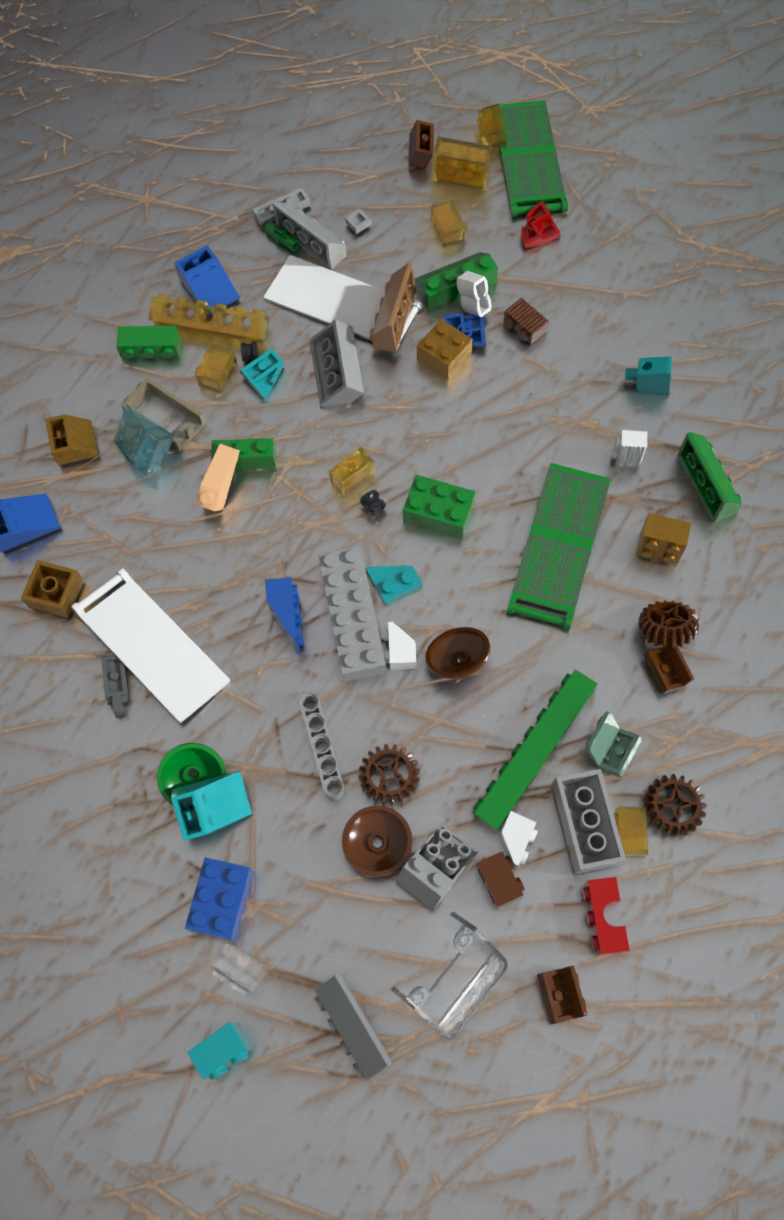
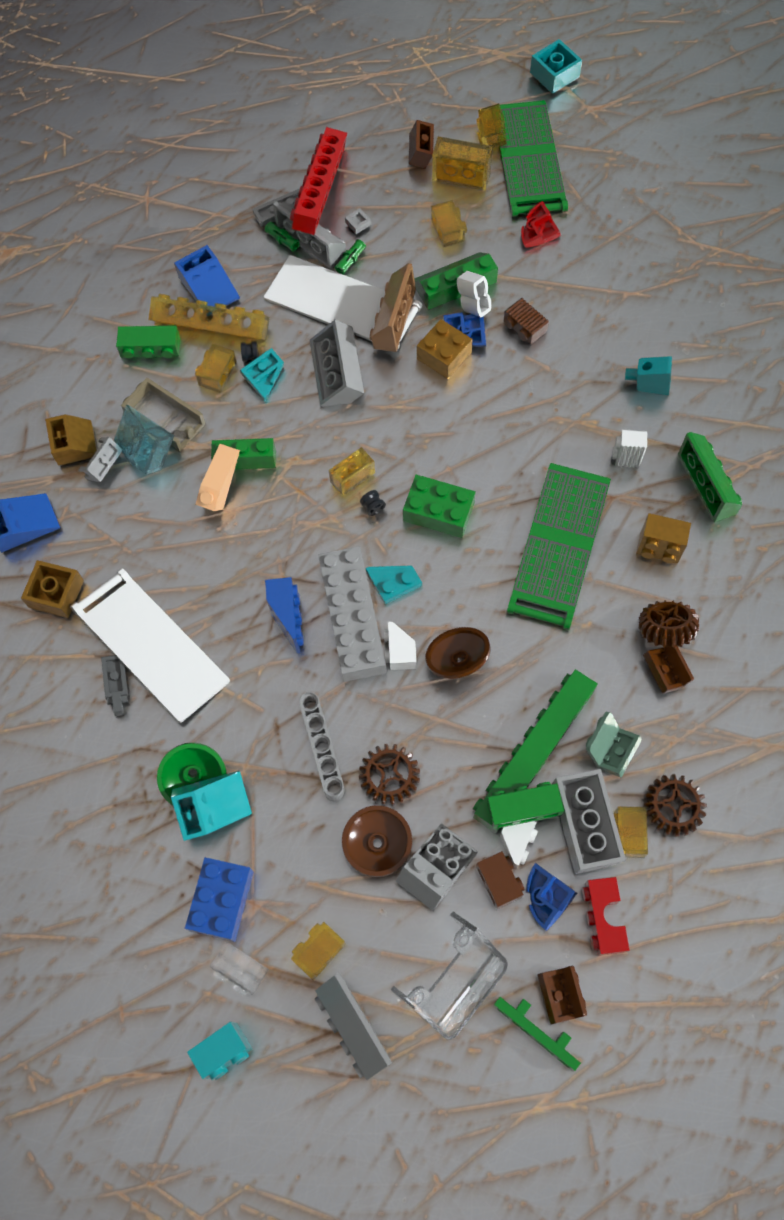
(102, 460): none -> light grey hinge
(317, 950): none -> clear yellow brick
(318, 181): none -> red brick
(343, 264): none -> green pin
(524, 805): none -> green brick
(548, 896): none -> blue brick
(555, 66): none -> teal brick
(556, 1048): none -> green hinge

